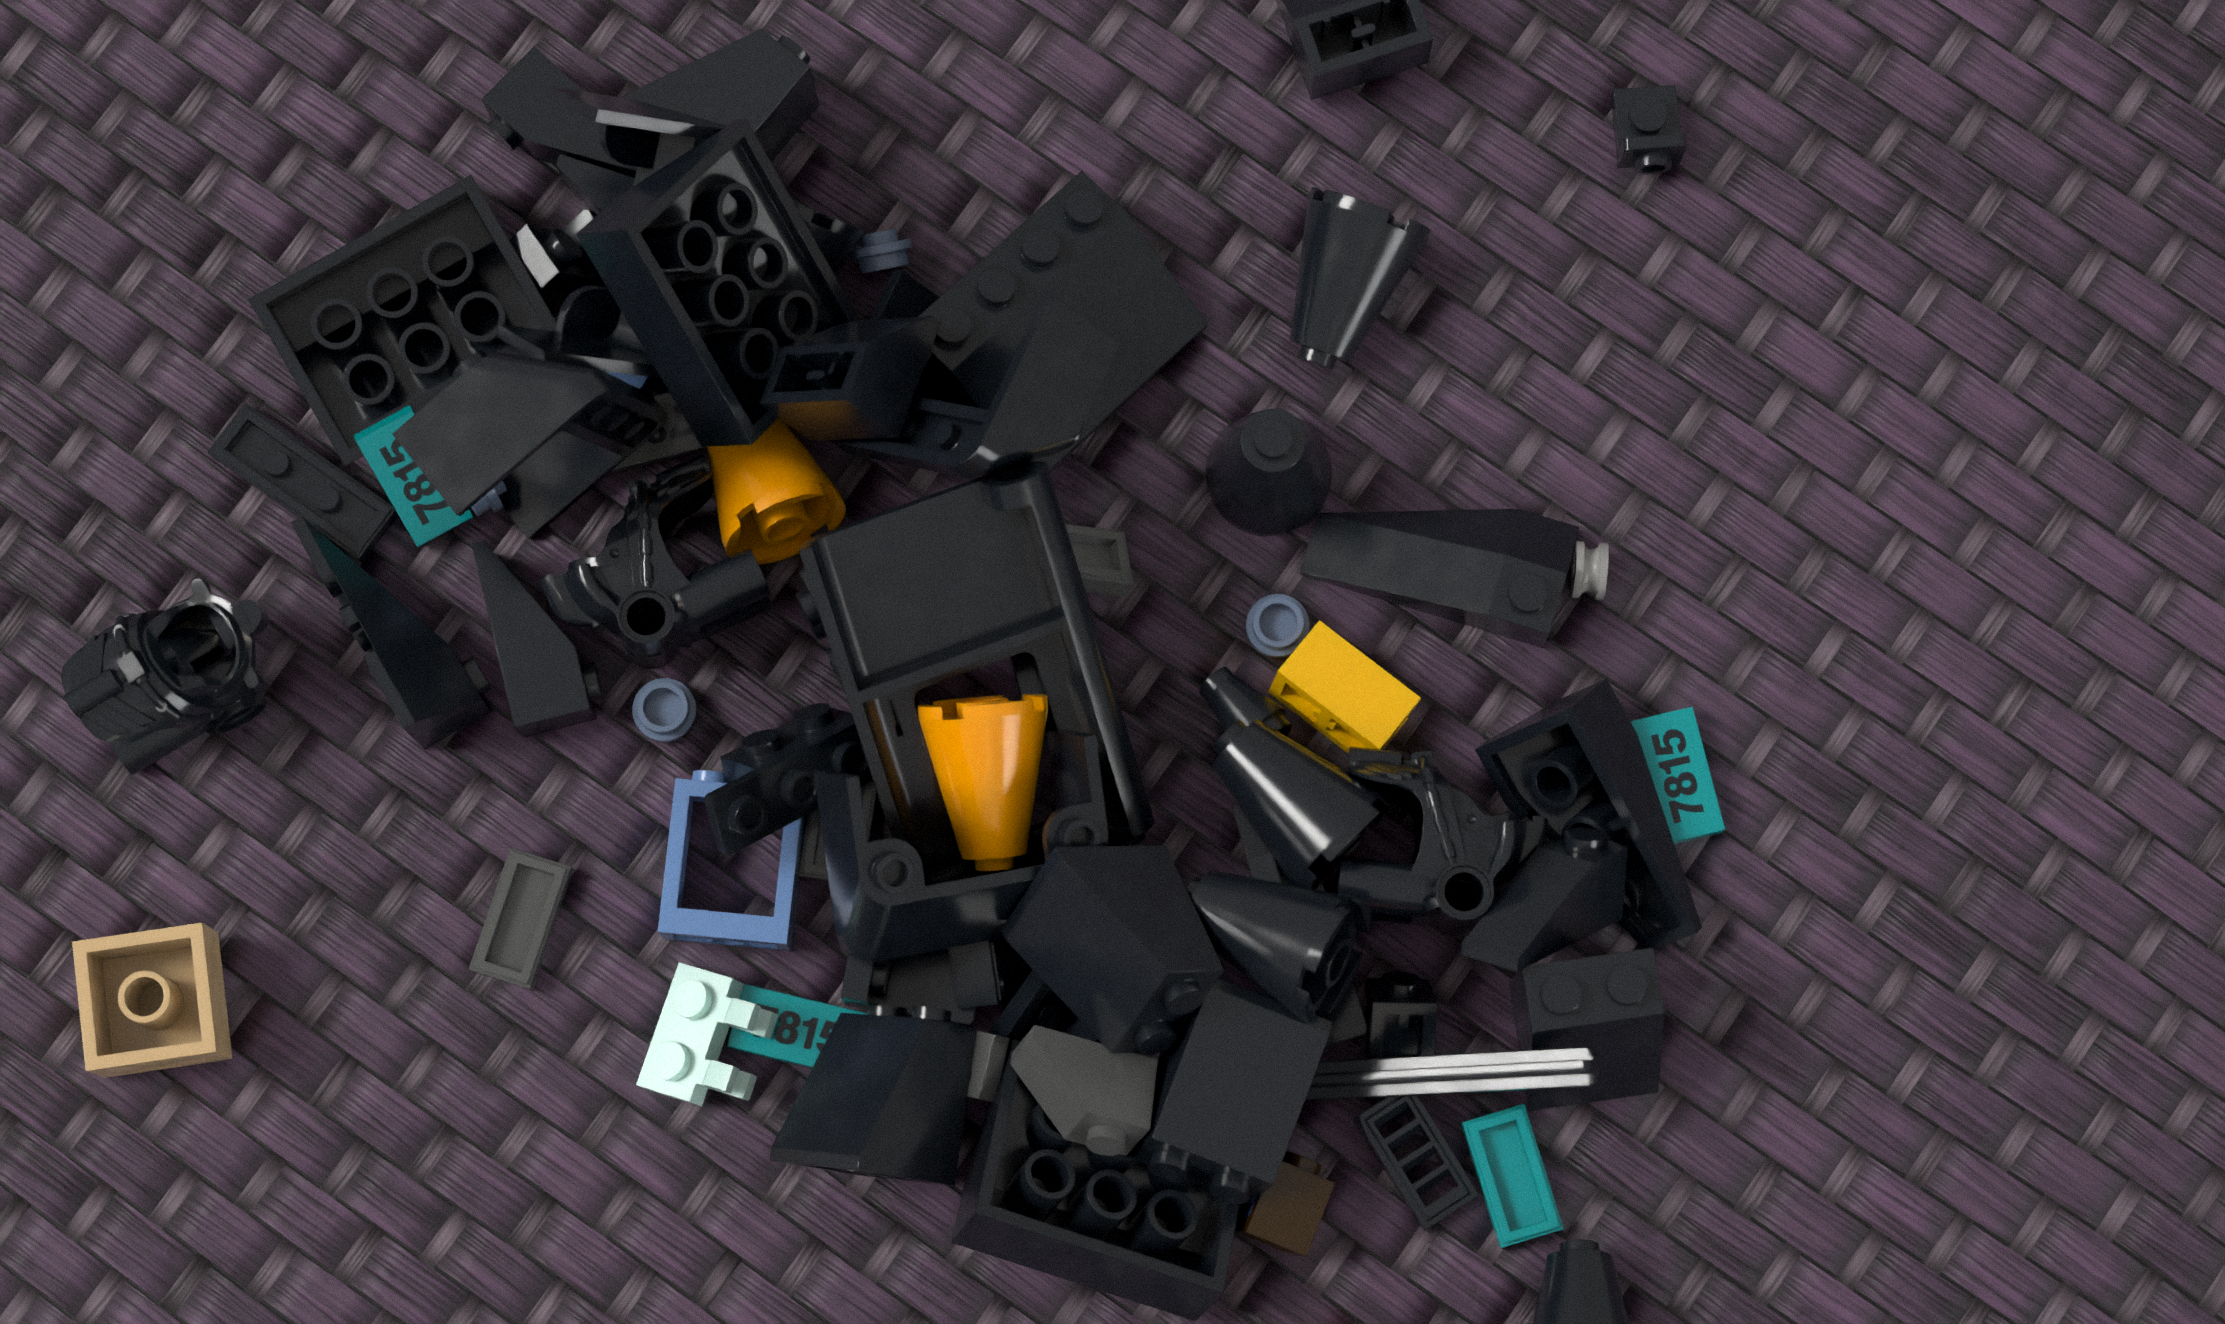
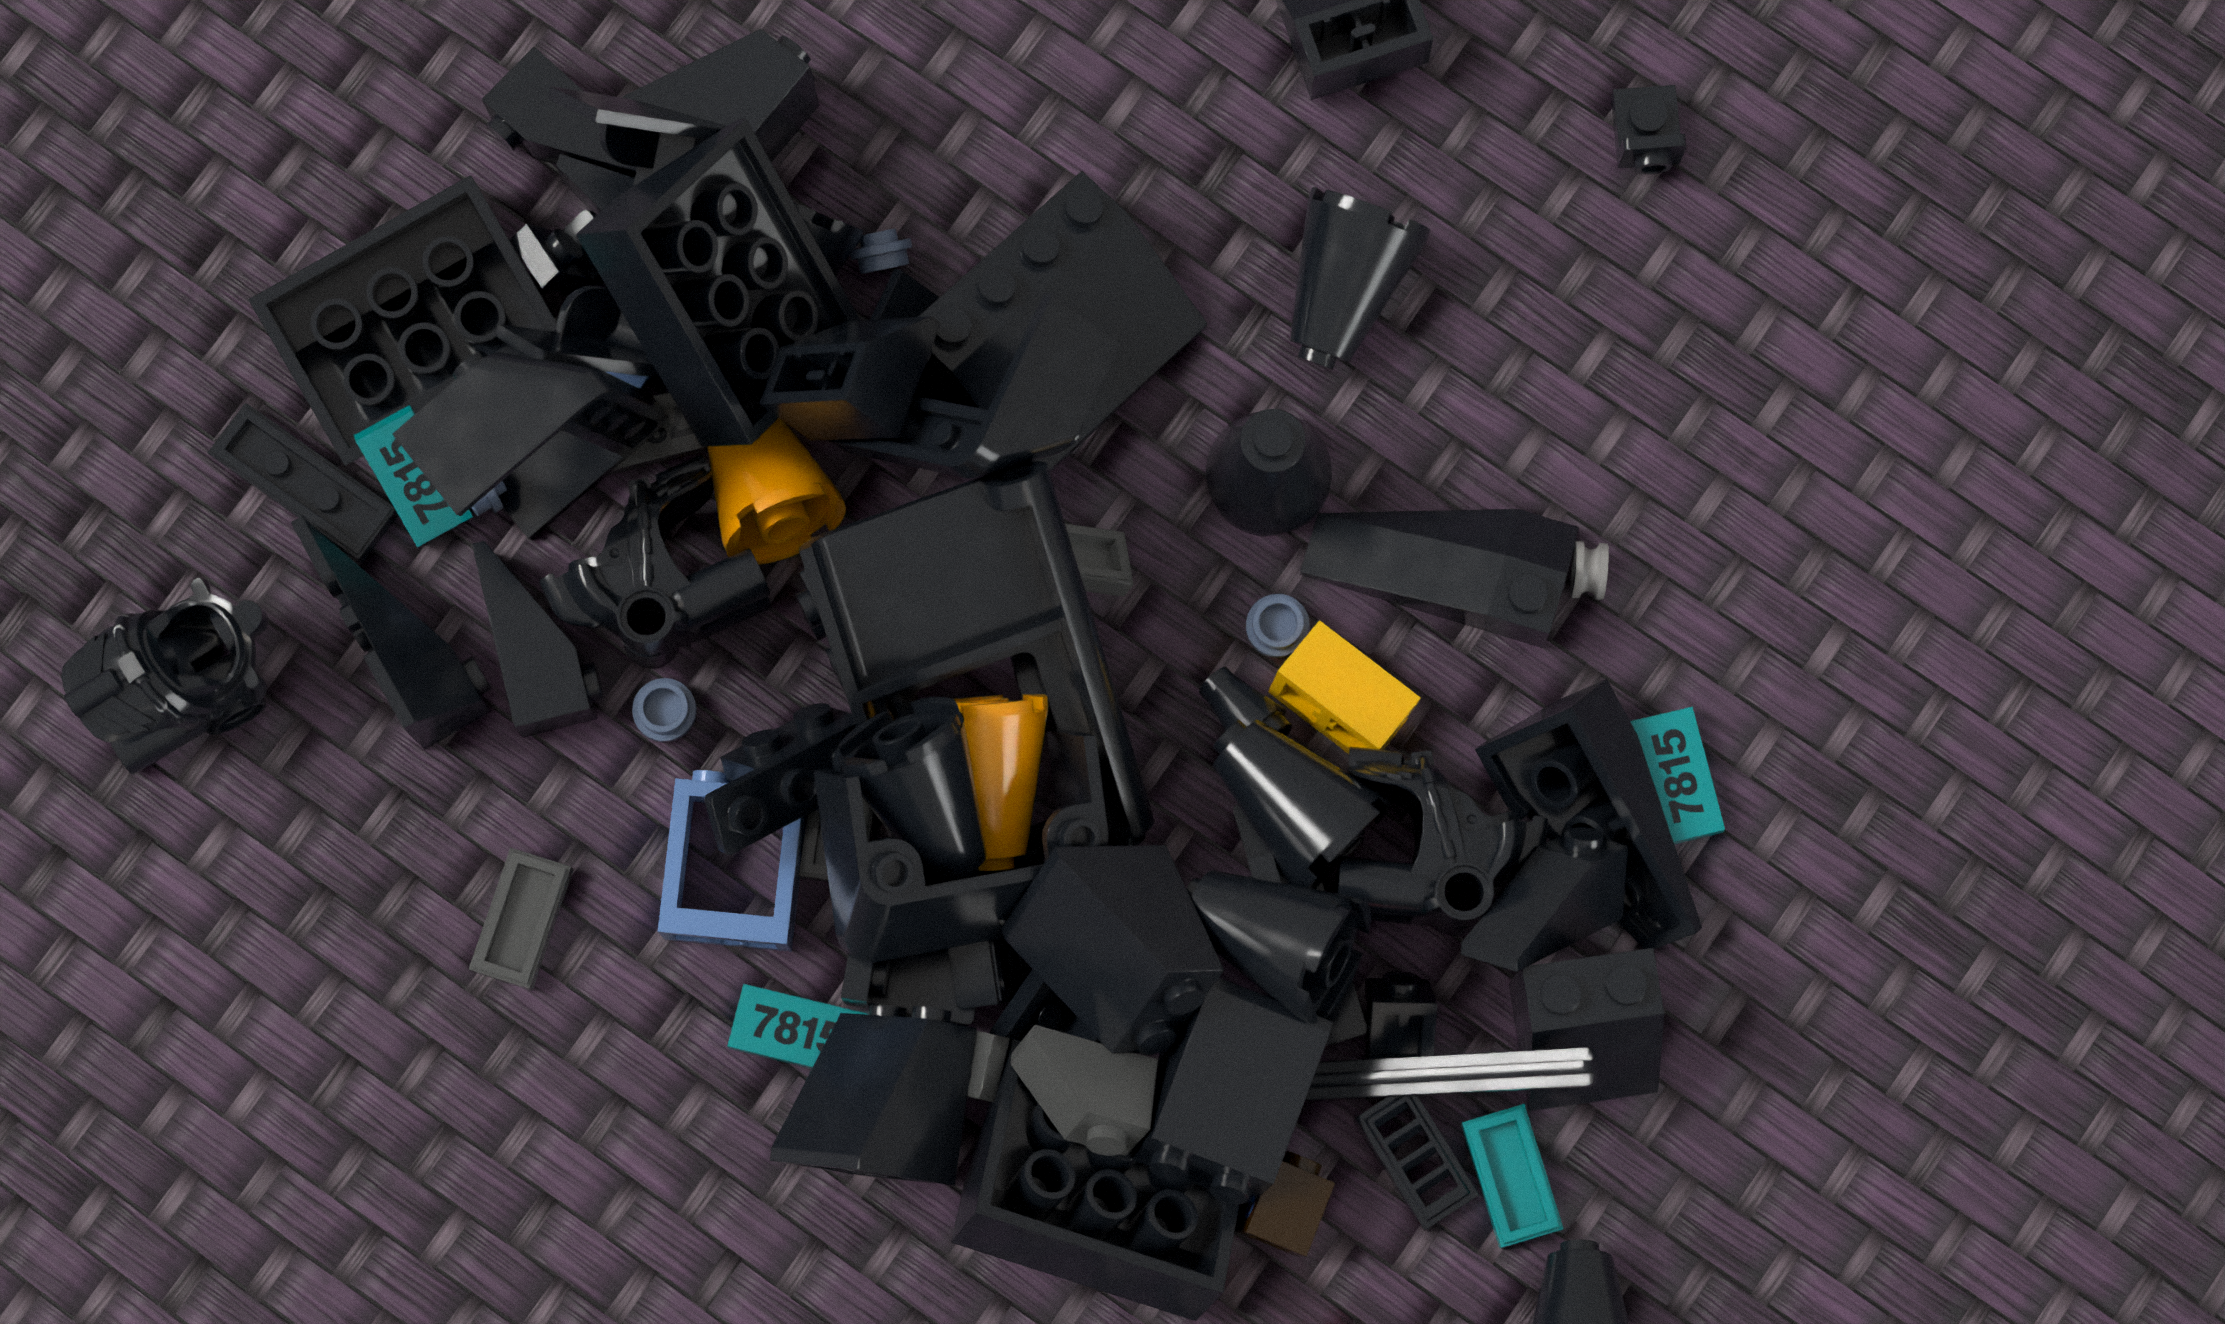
(151, 1000): tan brick -> none
(692, 1033): light aqua plate -> none
(921, 784): none -> black cone

